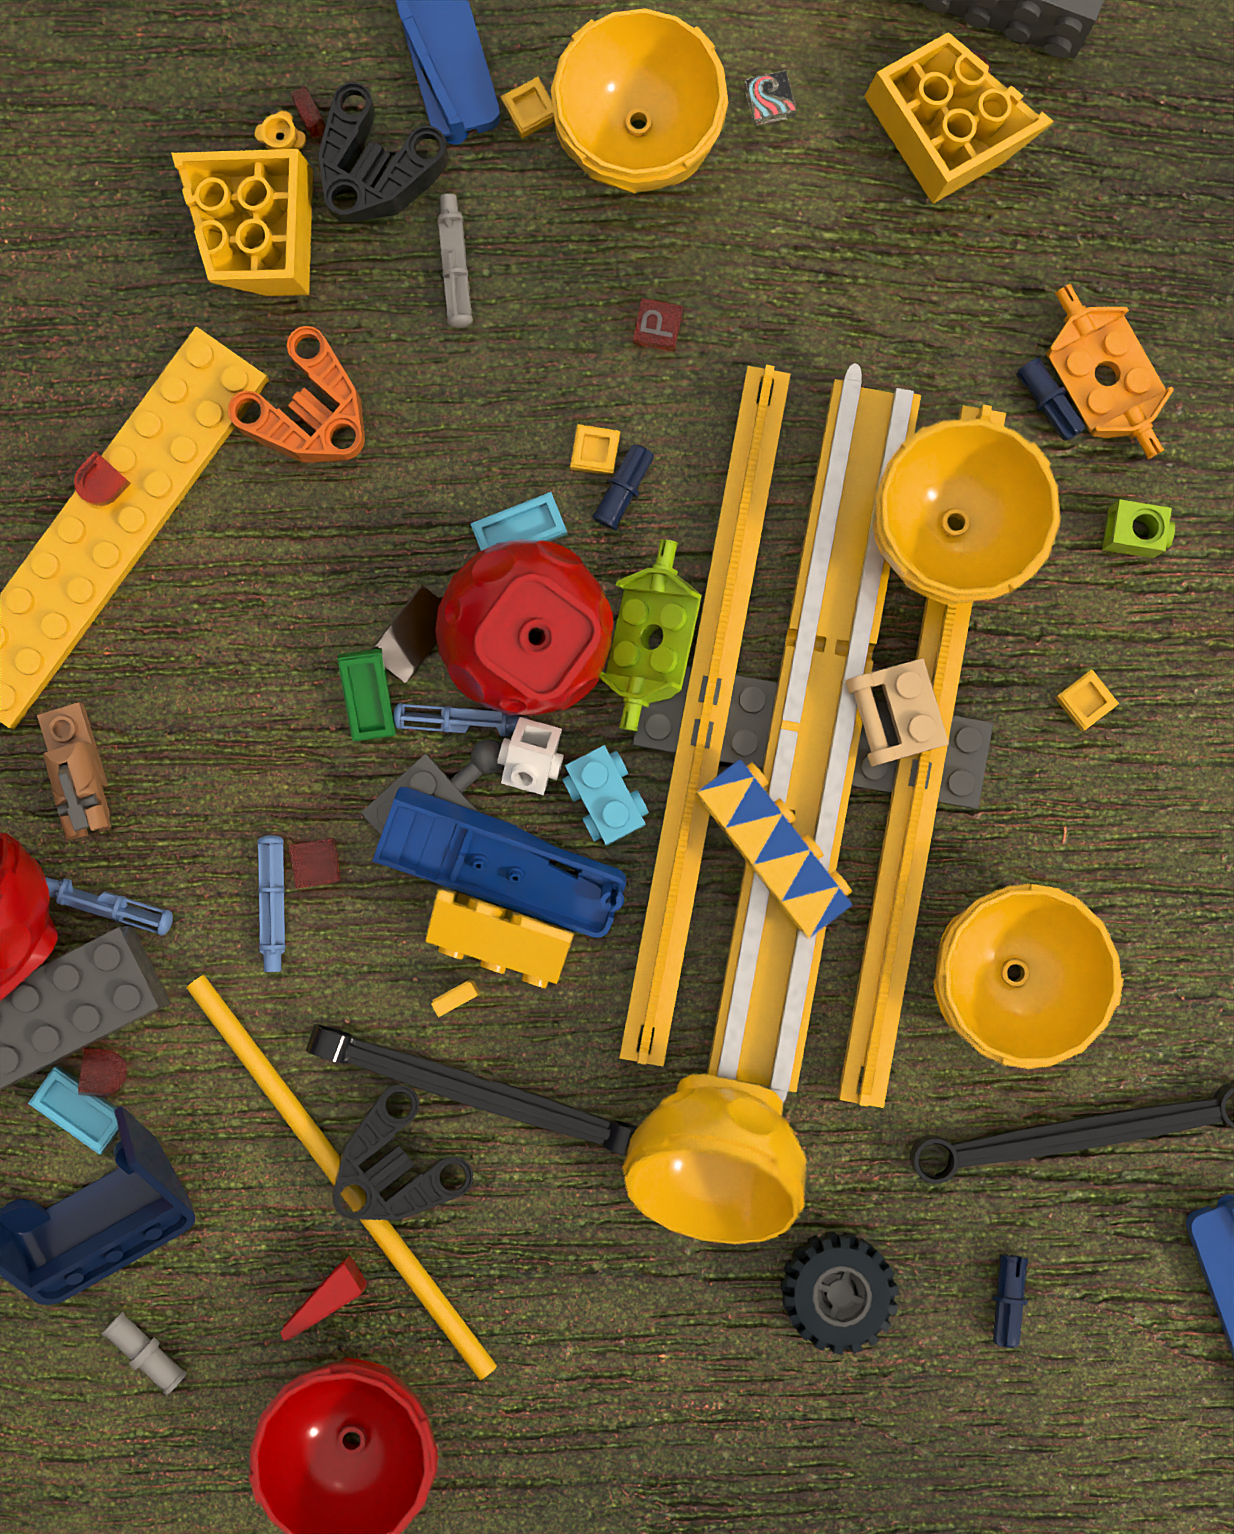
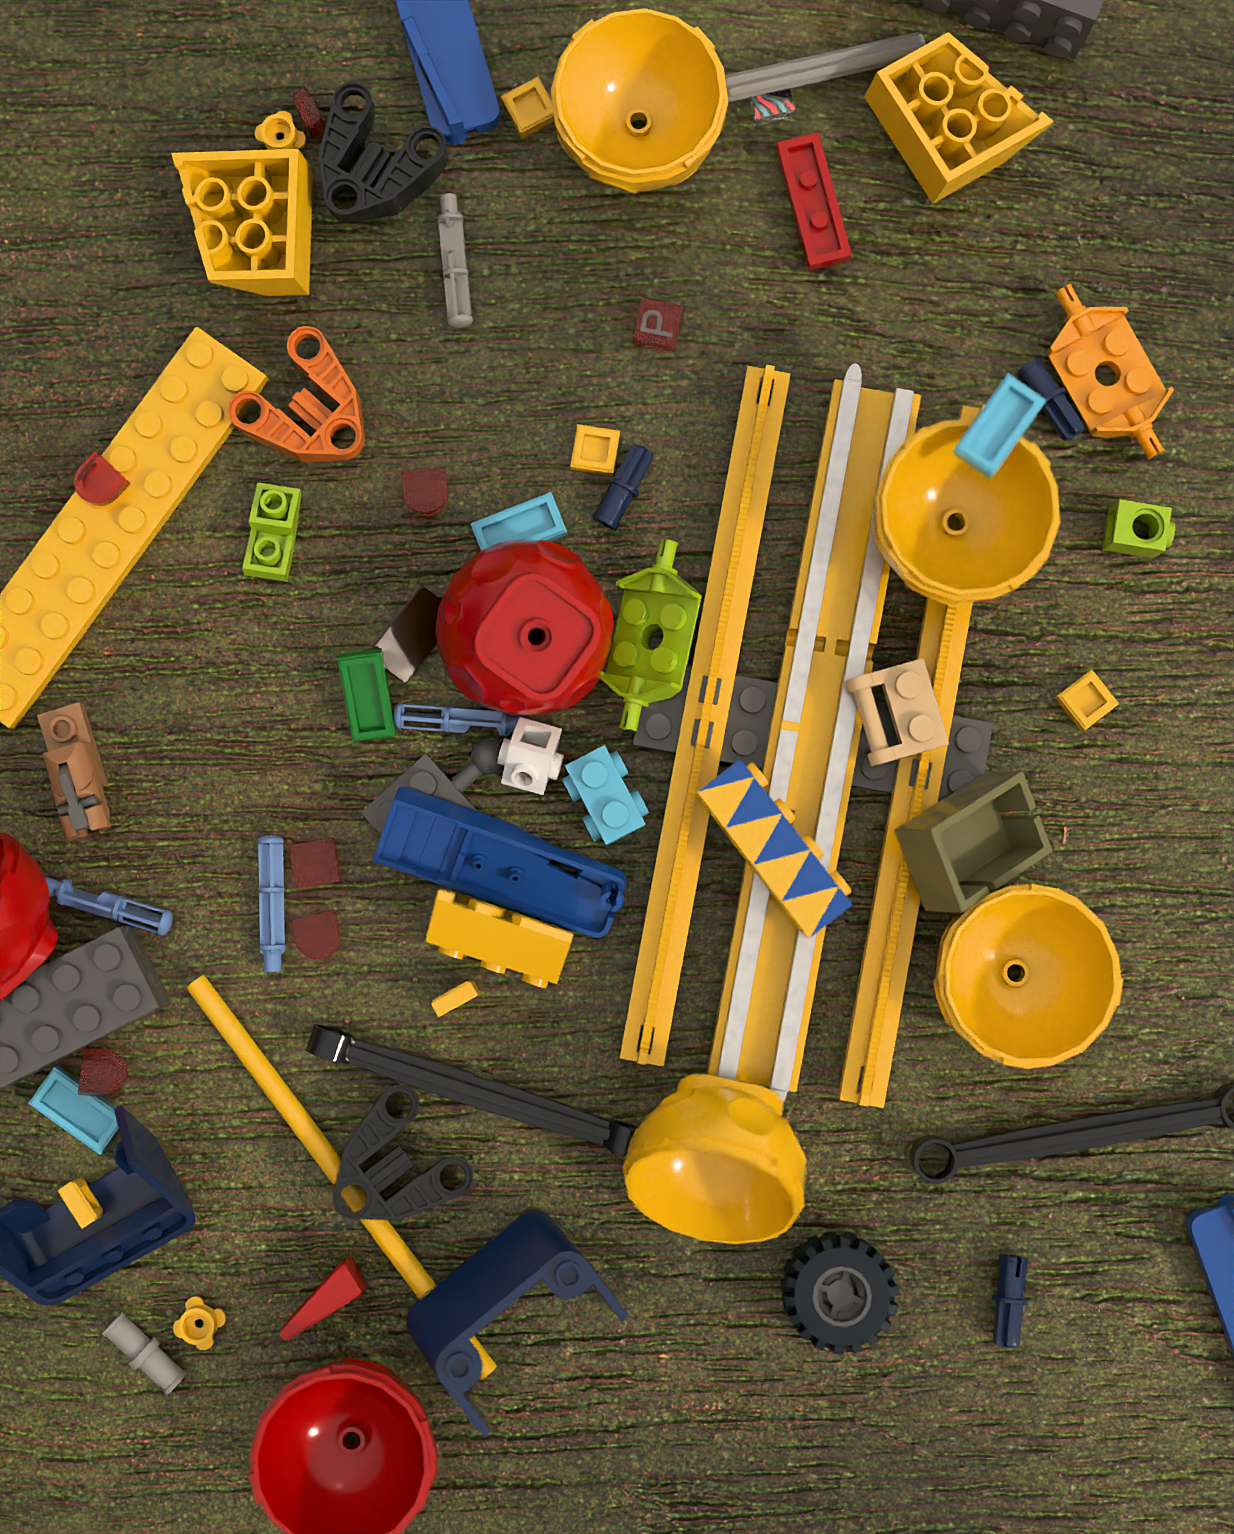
(81, 1202): none -> yellow tile
(190, 1332): none -> yellow plate
(272, 532): none -> lime slope
(317, 935): none -> clear red tile
(425, 490): none -> clear red tile
(487, 1285): none -> dark blue windscreen
(813, 201): none -> red plate
(821, 66): none -> light grey axle
(965, 845): none -> olive piece
(998, 426): none -> medium azure tile

